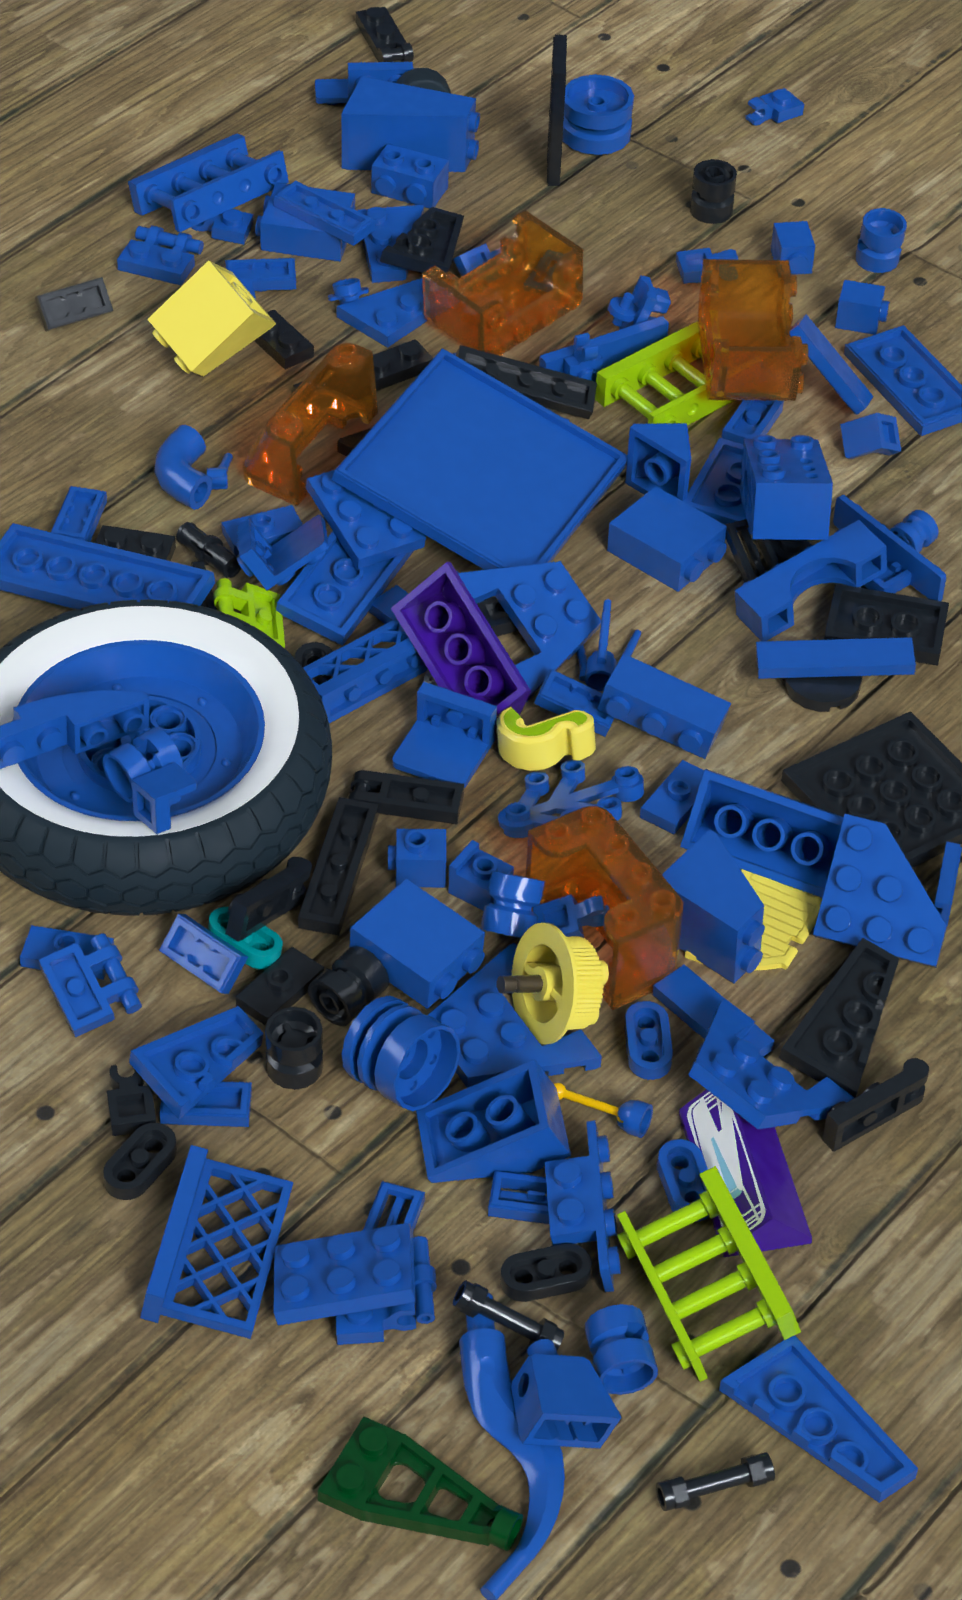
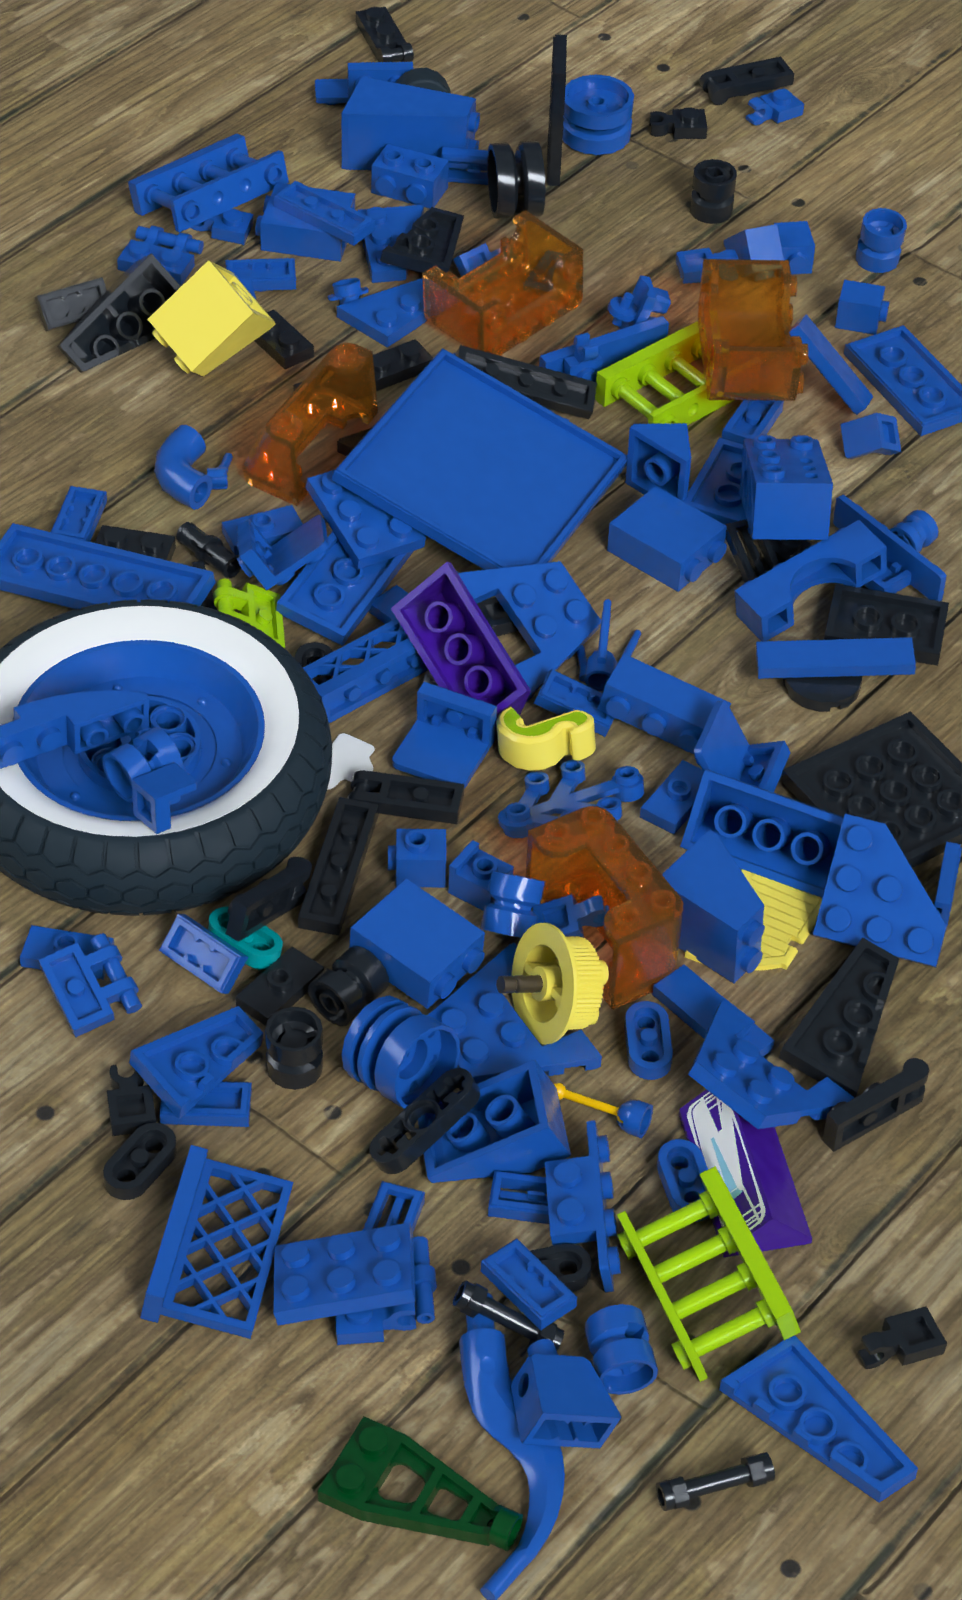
(120, 316): none -> black wedge
(349, 757): none -> white sticker
(422, 1139): none -> black beam
(468, 159): none -> blue tile
(516, 179): none -> black wheel
(528, 1284): none -> blue plate
(683, 123): none -> black plate
(727, 751): none -> blue bracket
(746, 79): none -> black plate
(756, 243): none -> slope
(907, 1335): none -> black plate

